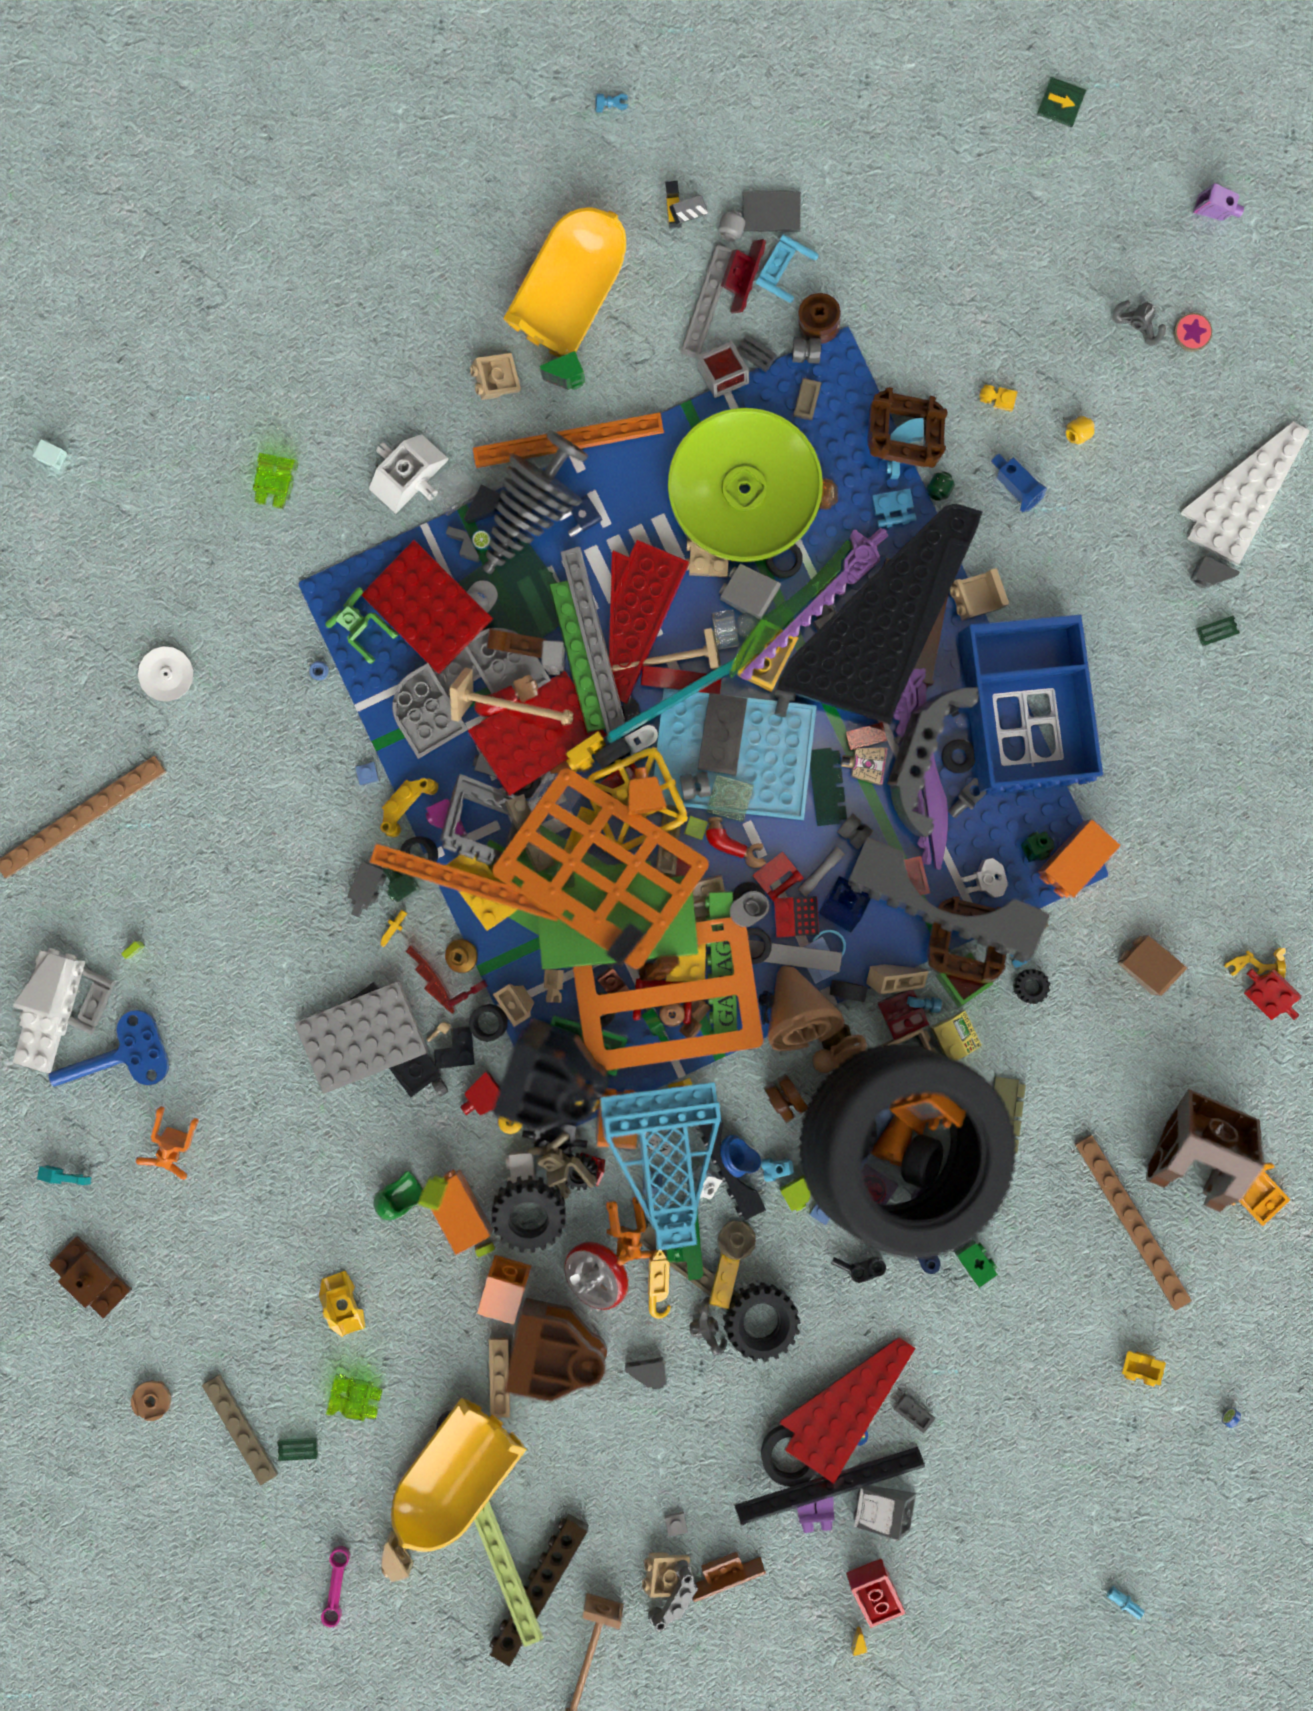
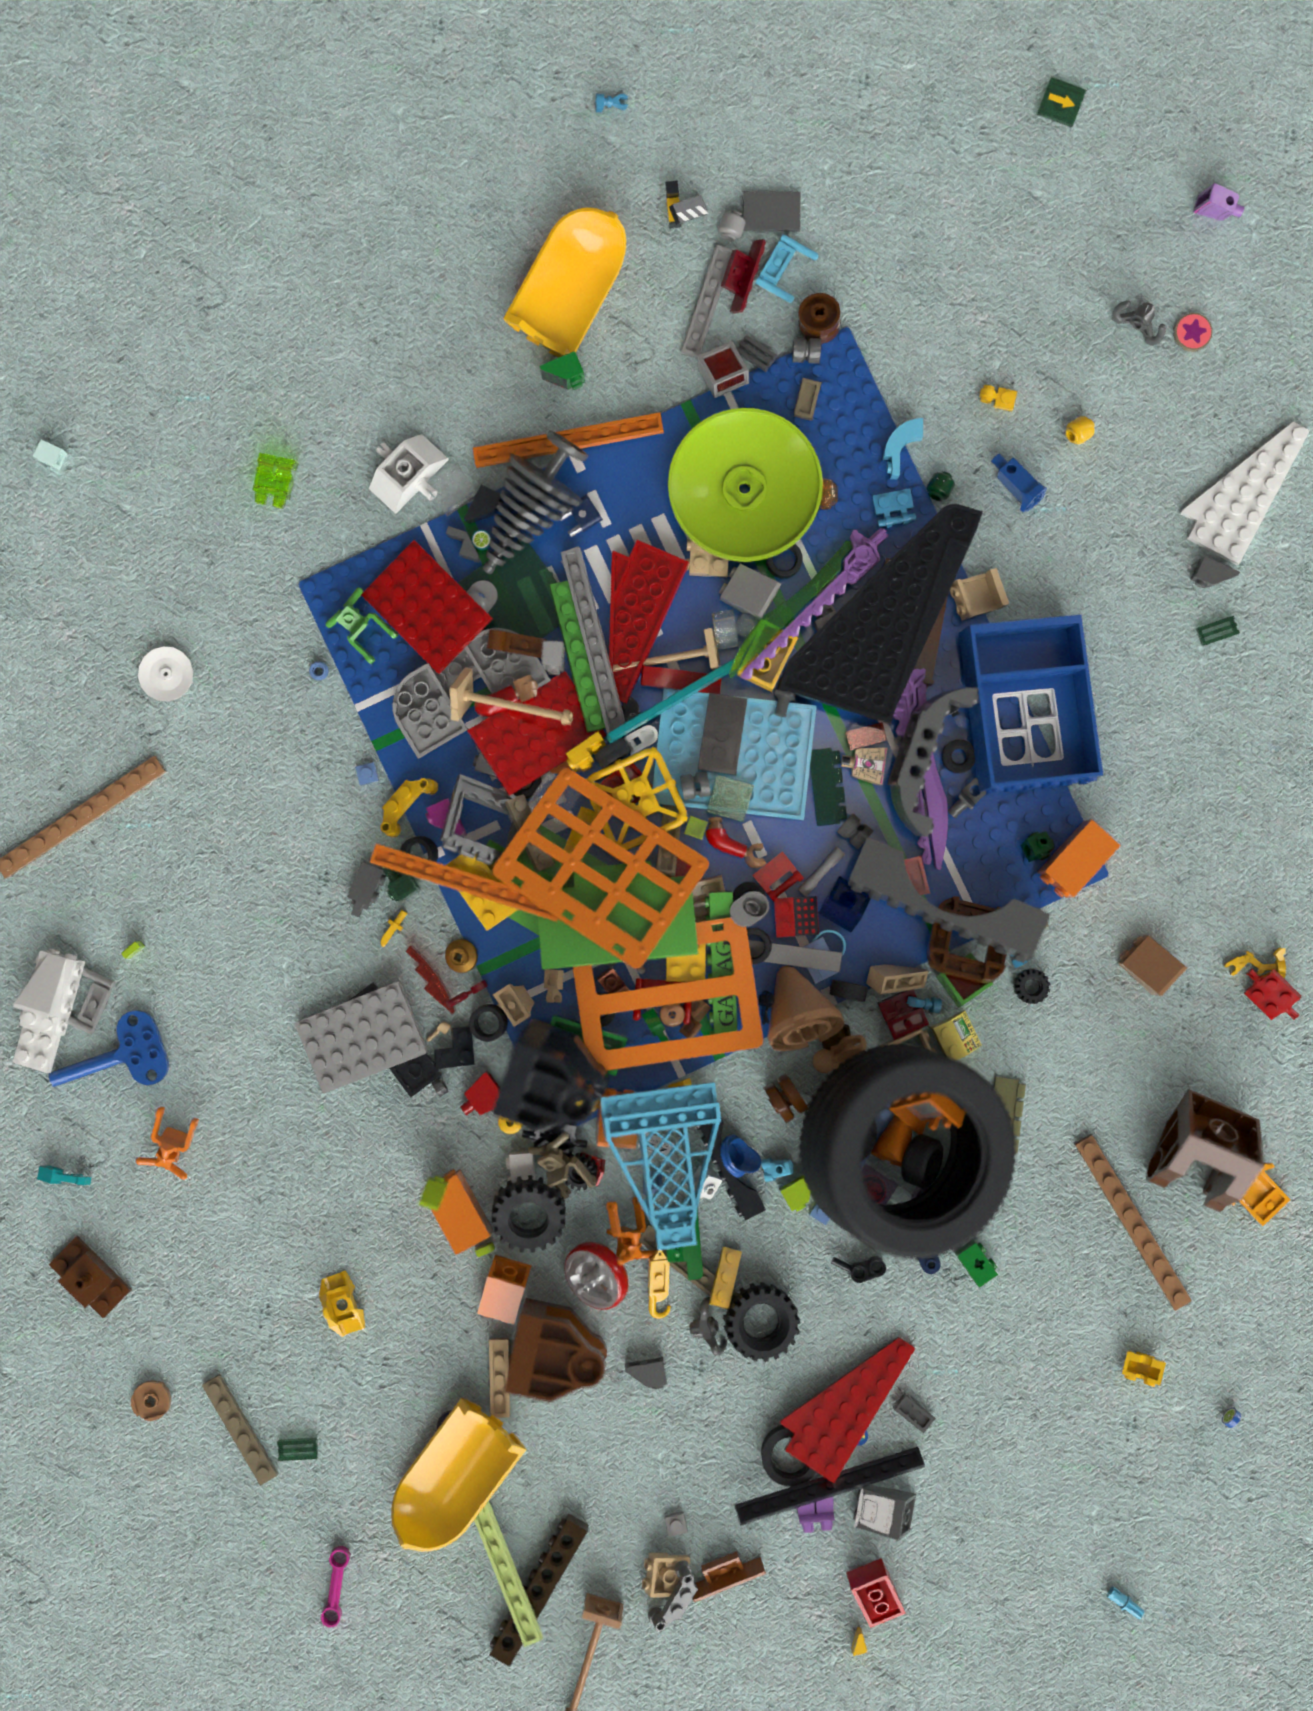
(357, 1398): clear neon green hips -> none
(395, 1560): tan slope -> none
(398, 1197): green piece -> none
(495, 376): tan plate -> none
(625, 944): black plate -> none
(644, 794): orange torso -> none
(659, 969): reddish brown plate -> none
(736, 1240): dark tan tile -> none
(934, 429): reddish brown plate -> none
(985, 879): white hinge -> none

